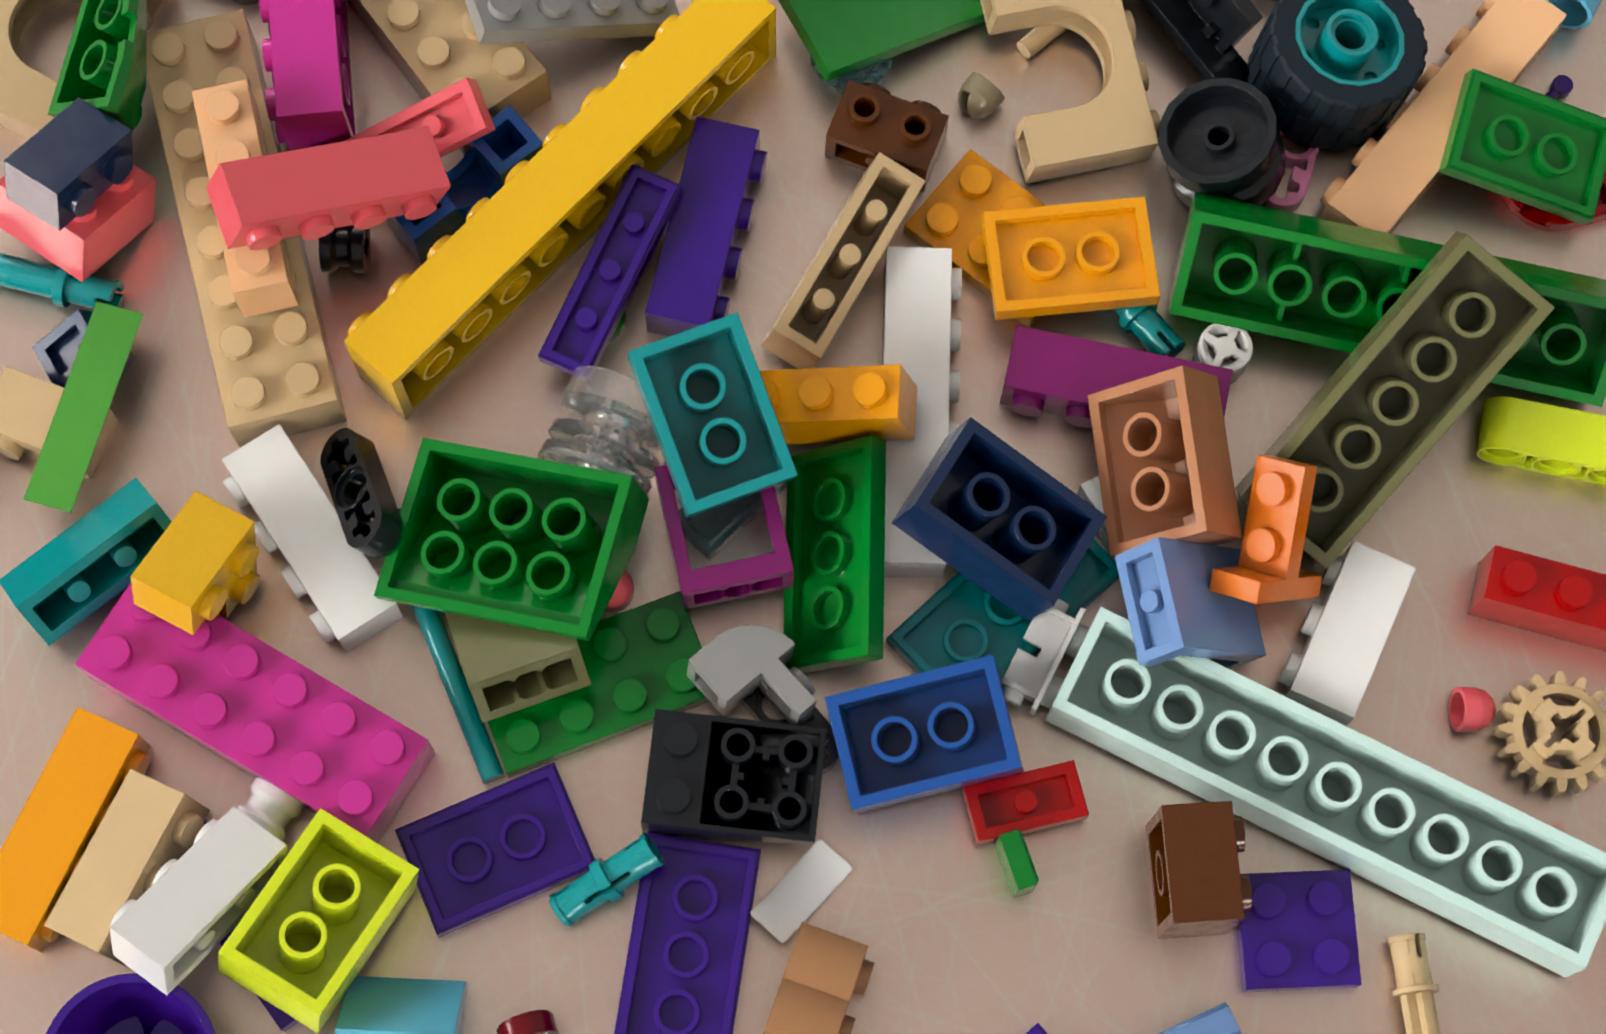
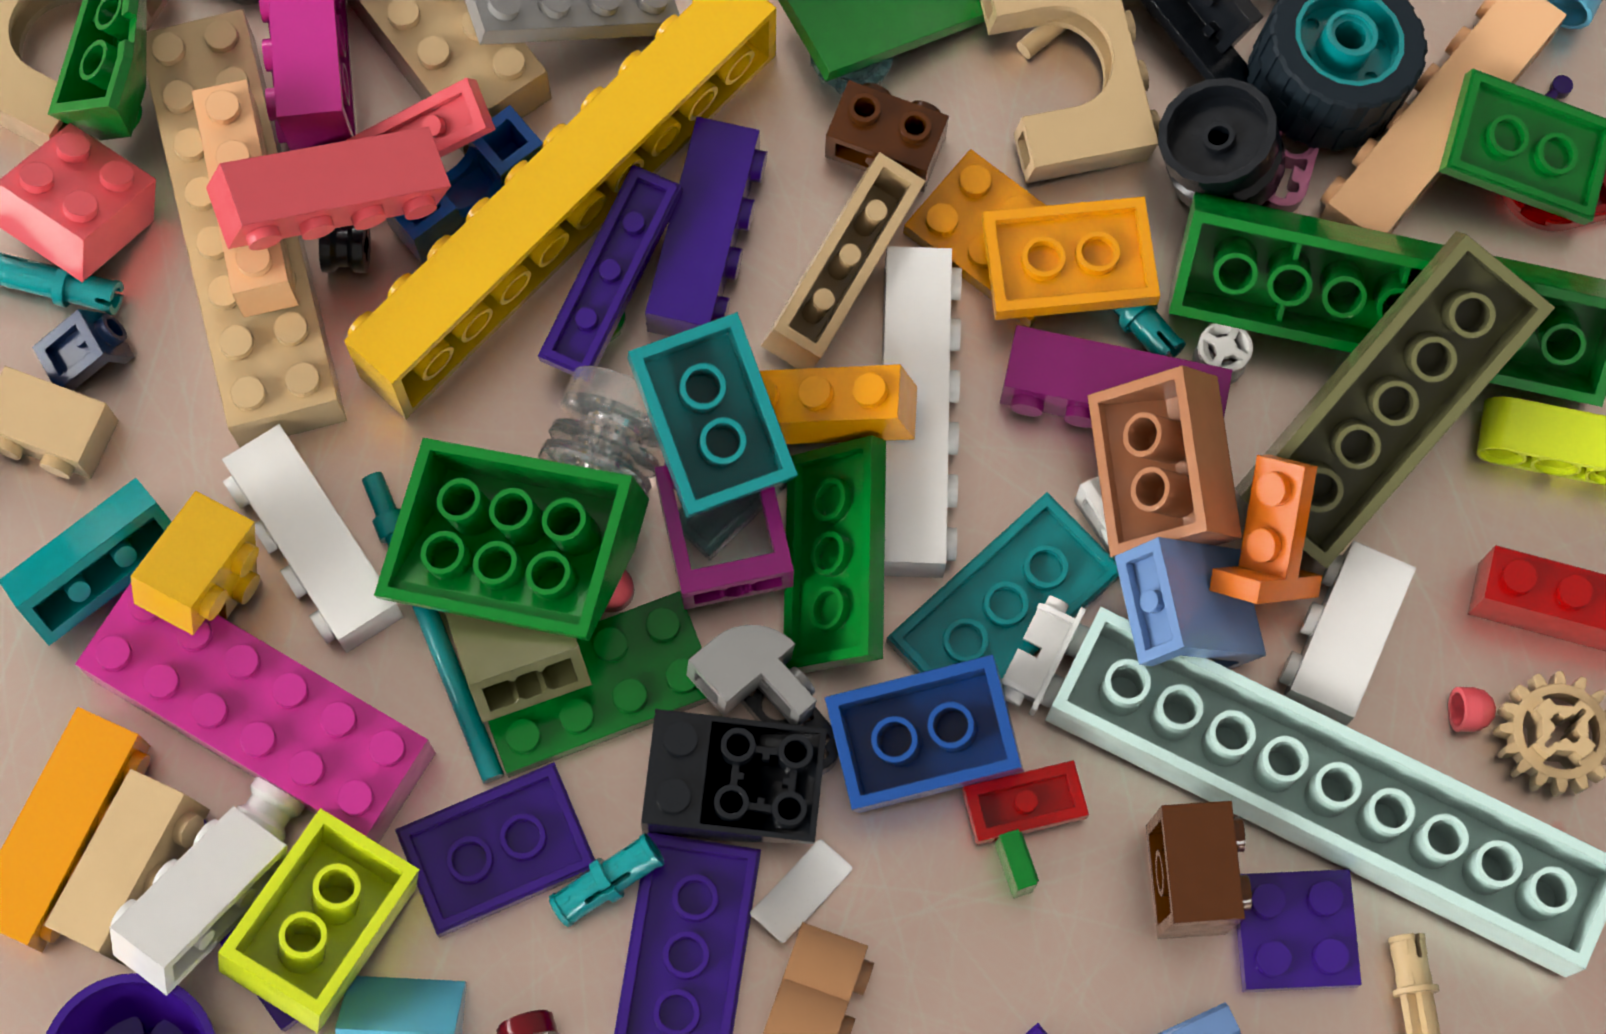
(69, 164): dark blue brick -> none
(83, 407): bright green sticker -> none
(370, 537): black beam -> none
(979, 96): dark tan hinge -> none
(999, 520): dark blue brick -> none

